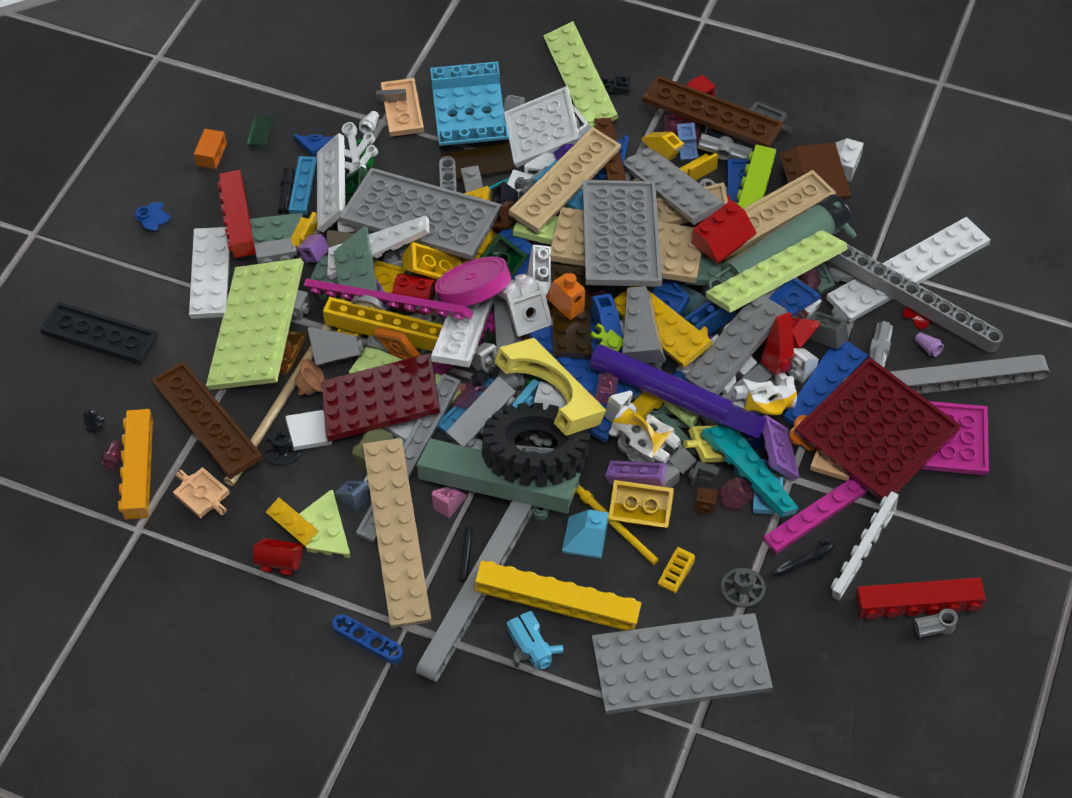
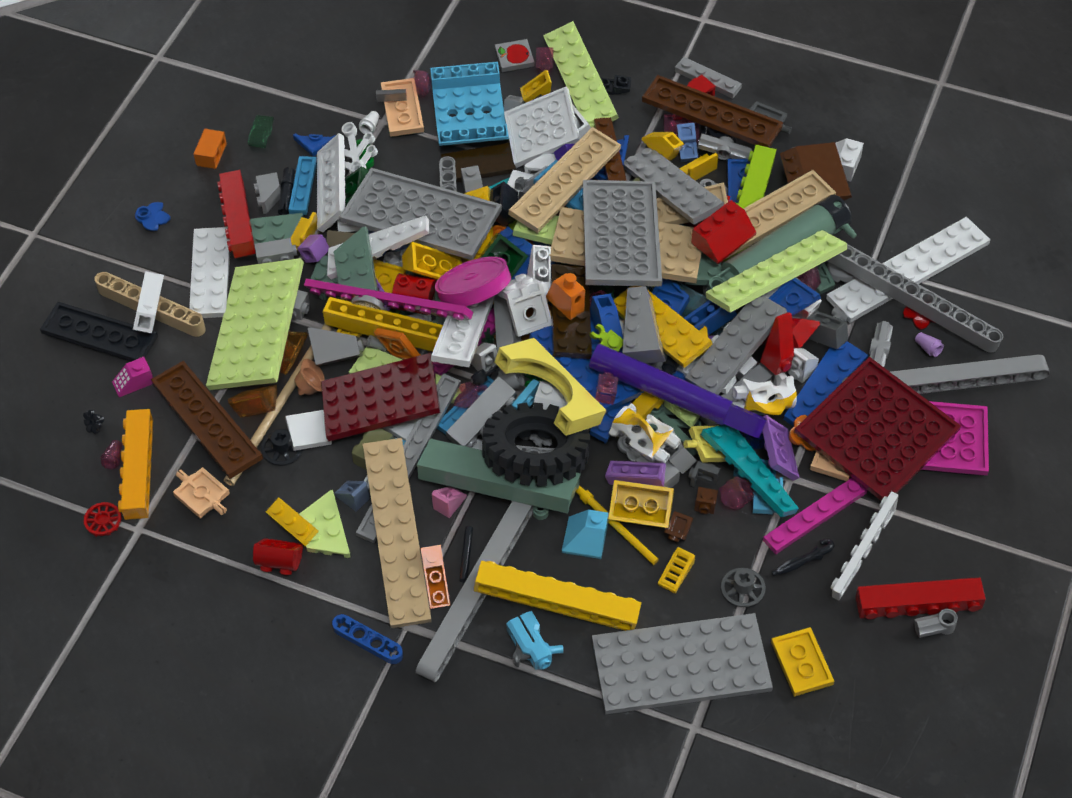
(102, 519): none -> red wheel
(133, 377): none -> dark pink slope
(148, 302): none -> white slope
(167, 310): none -> tan beam
(254, 401): none -> clear orange slope
(269, 191): none -> light grey slope
(423, 82): none -> clear pink hair
(435, 576): none -> slope
(505, 220): reddish brown bracket -> none
(514, 55): none -> tile
(539, 85): none -> yellow slope
(544, 58): none -> clear pink brick
(616, 403): white slope -> none
(679, 527): none -> reddish brown bracket
(723, 83): none -> light grey plate
(802, 661): none -> yellow plate

